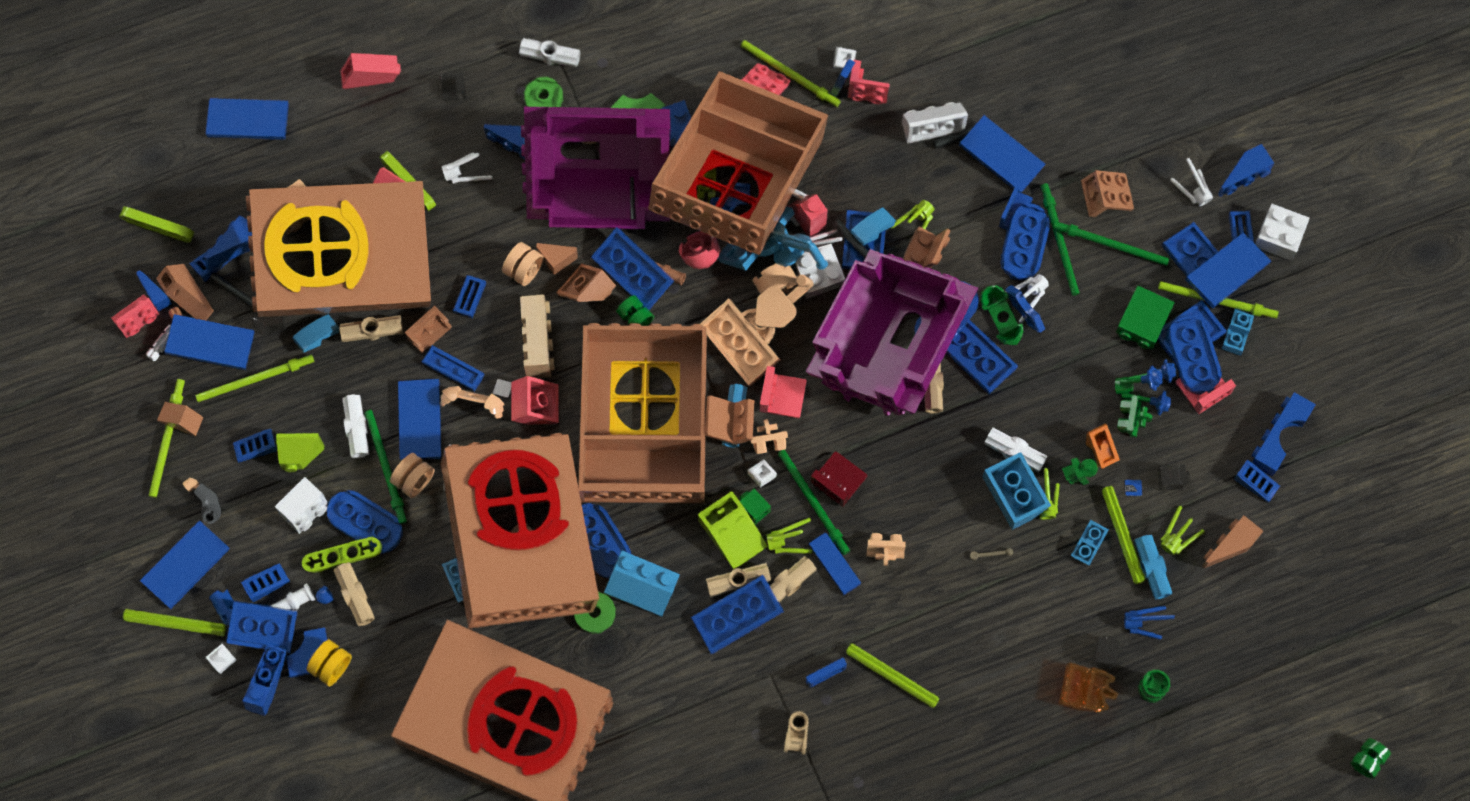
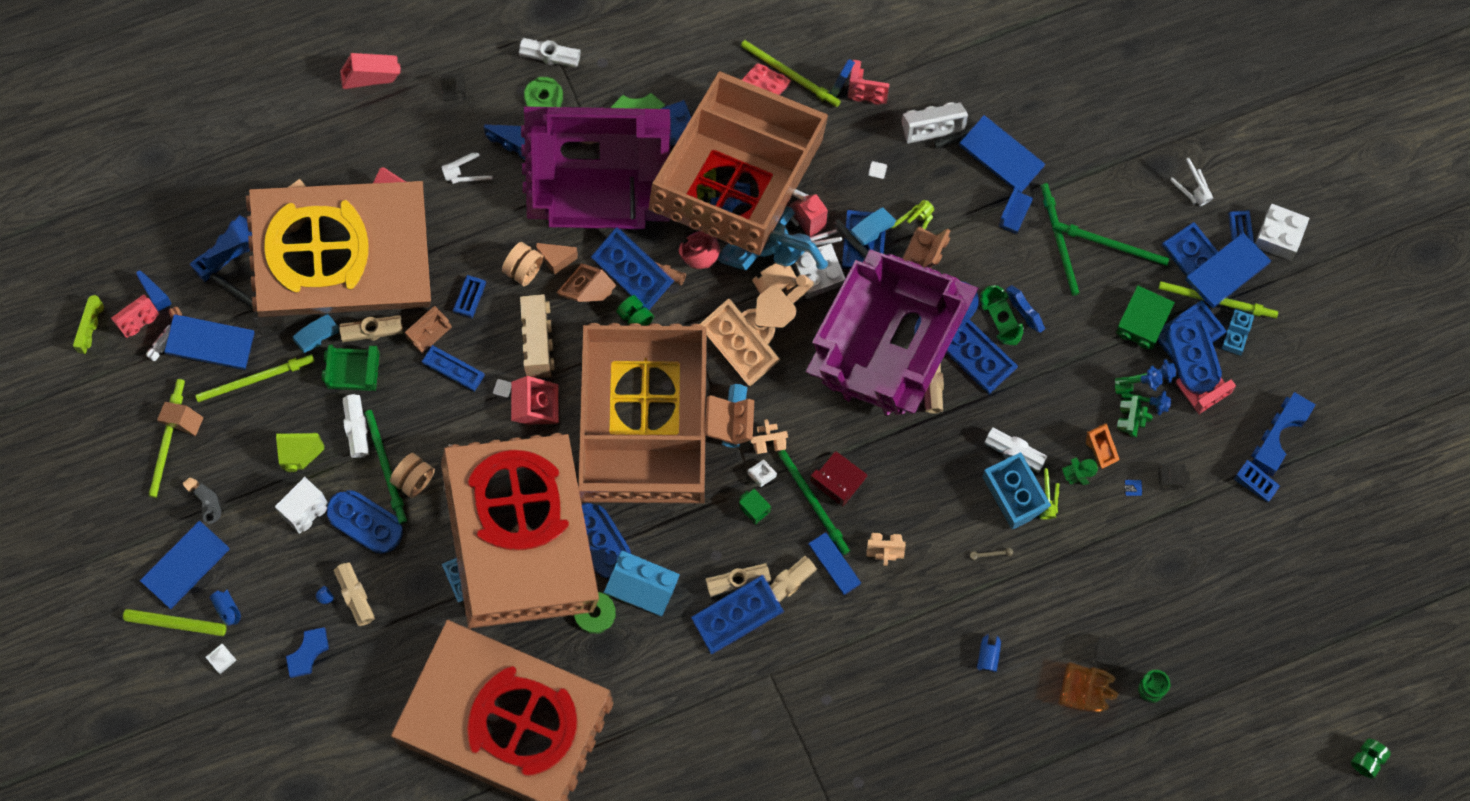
(88, 323): none -> lime plate
(156, 224): lime beam -> none
(182, 289): nougat slope -> none
(247, 118): blue tile -> none
(254, 596): blue slope -> none
(261, 625): blue plate -> none
(265, 680): blue slope -> none
(266, 434): blue slope -> none
(296, 599): white pin -> none
(329, 662): yellow wheel -> none
(341, 551): lime beam -> none
(351, 368): none -> green panel
(397, 169): lime beam -> none
(419, 418): blue tile -> none
(491, 402): light nougat piece -> none
(732, 530): lime slope -> none
(776, 538): lime plant -> none
(782, 394): coral bracket -> none
(796, 735): tan piece -> none
(826, 672): blue tile -> none
(842, 56): white tile -> none
(877, 170): none -> white sticker
(892, 675): lime axle -> none
(989, 654): none -> blue piece
(1025, 242): blue tile -> none
(1035, 286): white plant -> none
(1089, 542): dark azure slope -> none
(1106, 191): nougat bracket -> none
(1123, 535): lime axle -> none
(1134, 619): blue plant -> none
(1153, 567): dark azure piece -> none
(1171, 543): lime plant -> none
(1238, 541): nougat slope -> none
(1252, 165): blue slope -> none

